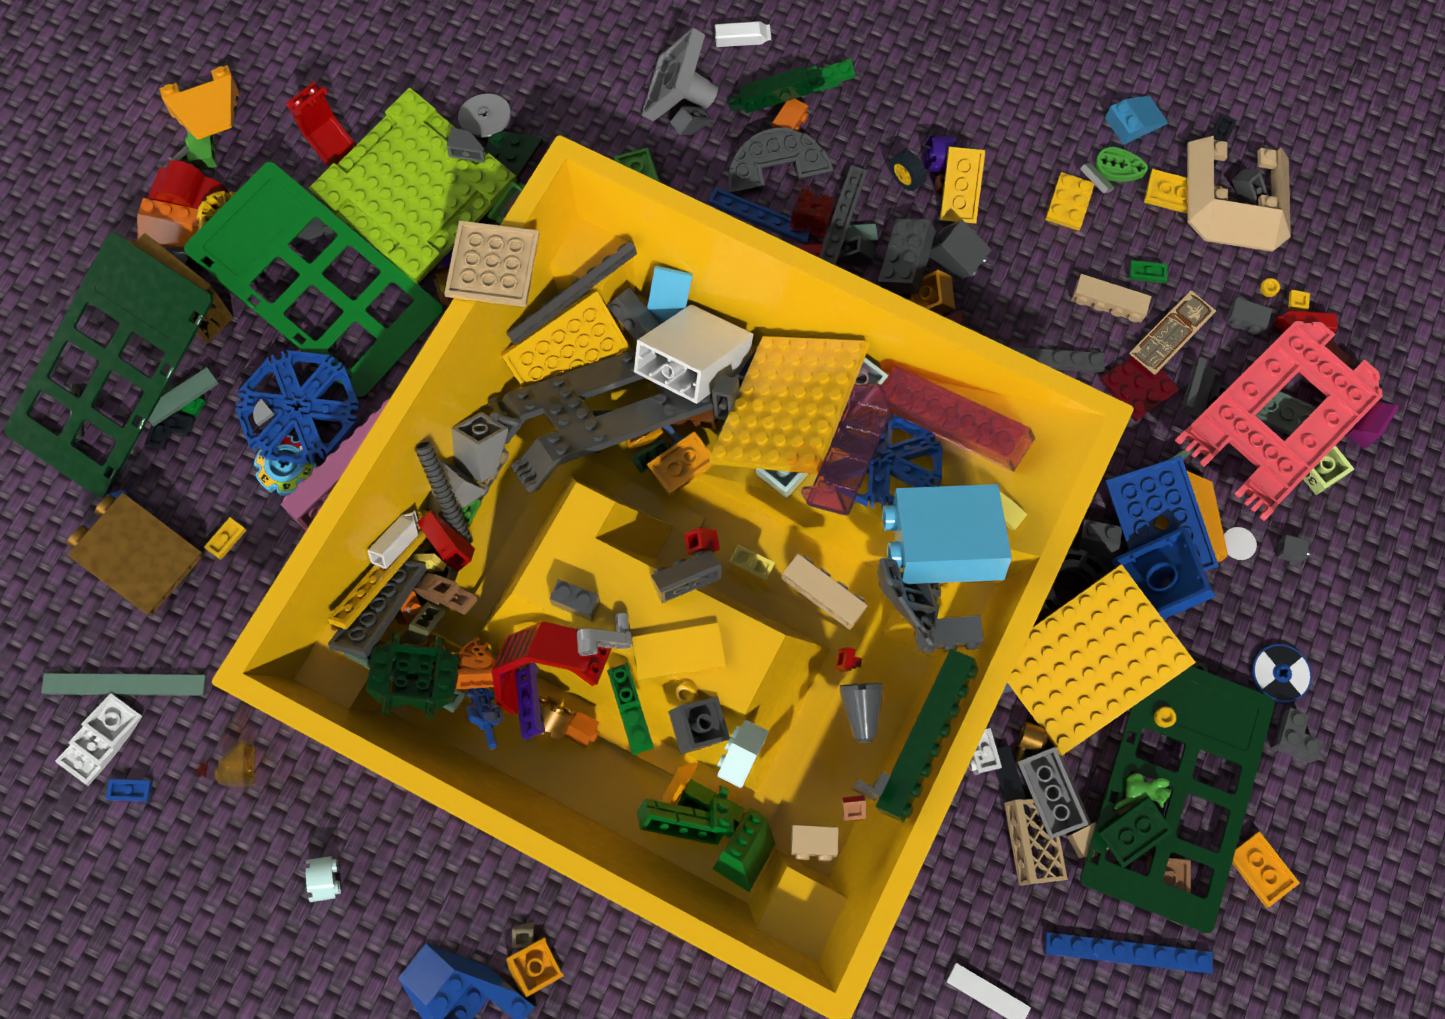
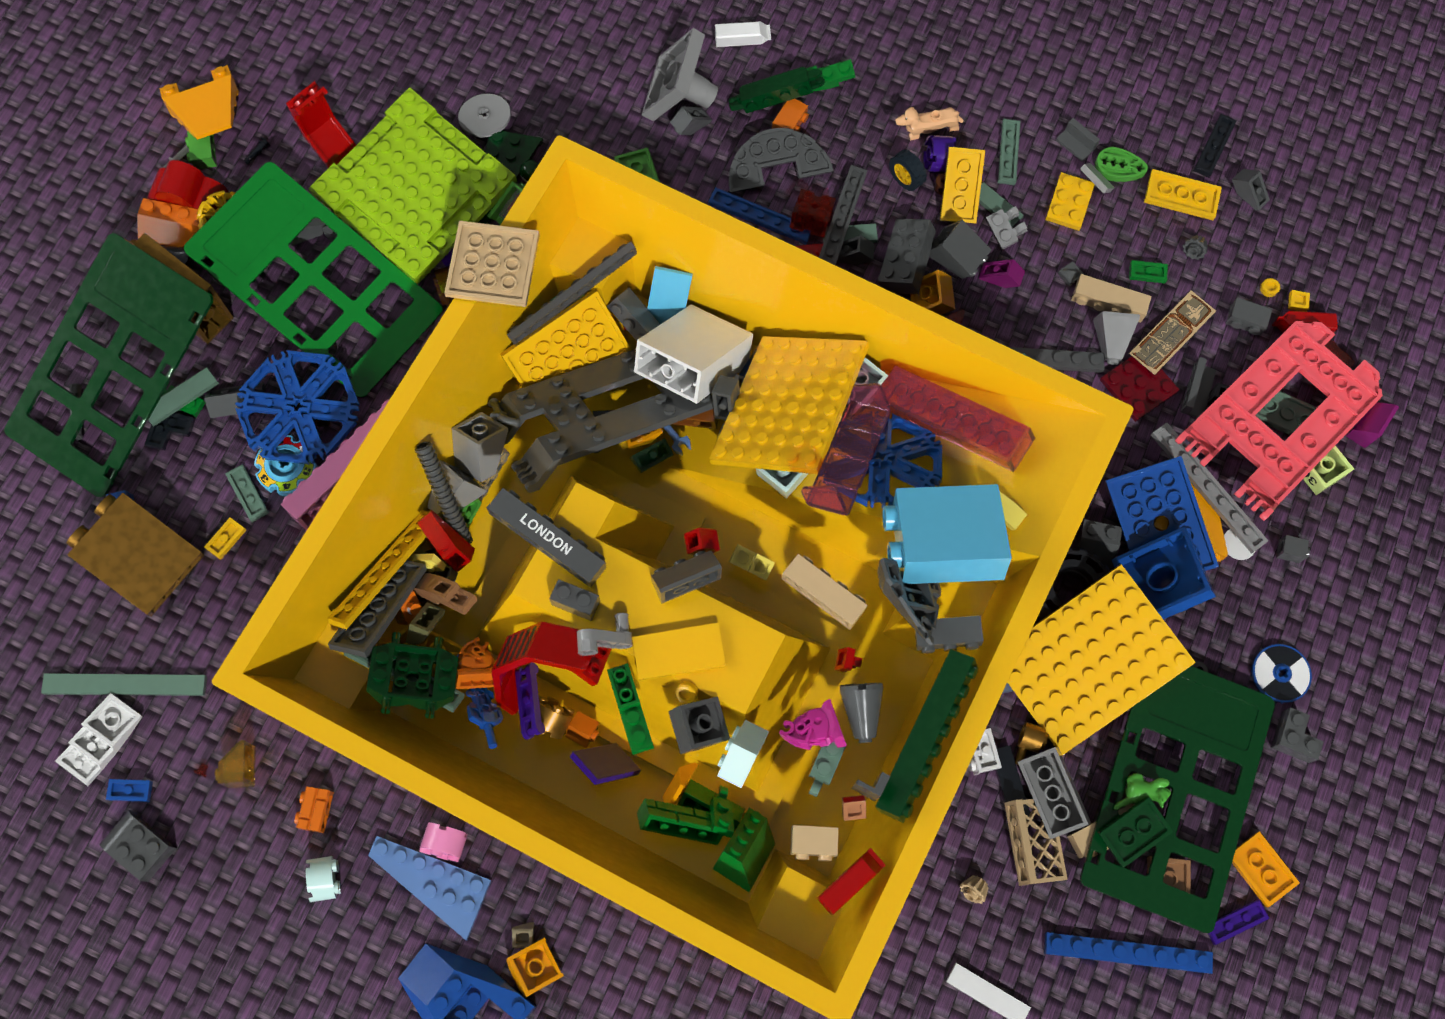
(137, 846): none -> dark grey brick
(222, 401): none -> dark grey panel
(247, 493): none -> sand green tile
(258, 149): none -> black piece
(261, 413): light grey tile -> none
(314, 809): none -> orange brick
(394, 540): white piece -> none
(443, 842): none -> bright pink brick
(443, 888): none -> medium blue wing
(464, 146): dark grey slope -> none
(527, 169): none -> dark green piece
(547, 537): none -> dark grey brick
(605, 763): none -> tile
(681, 463): light orange plate -> none
(815, 727): none -> dark pink piece
(825, 767): none -> sand green plate
(851, 881): none -> red piece
(929, 121): none -> light nougat animal
(974, 889): none -> tan piece
(994, 202): none -> sand green tile
(1002, 229): none -> light grey plate
(1002, 273): none -> magenta slope
(1008, 152): none -> sand green tile
(1070, 273): none -> dark grey tile
(1078, 140): none -> dark grey panel
(1114, 334): none -> light grey slope
(1134, 118): dark azure slope -> none
(1165, 717): yellow tile -> none
(1195, 247): none -> dark grey piece
(1211, 490): none -> light grey plate
(1233, 222): tan slope -> none
(1238, 921): none -> dark purple tile

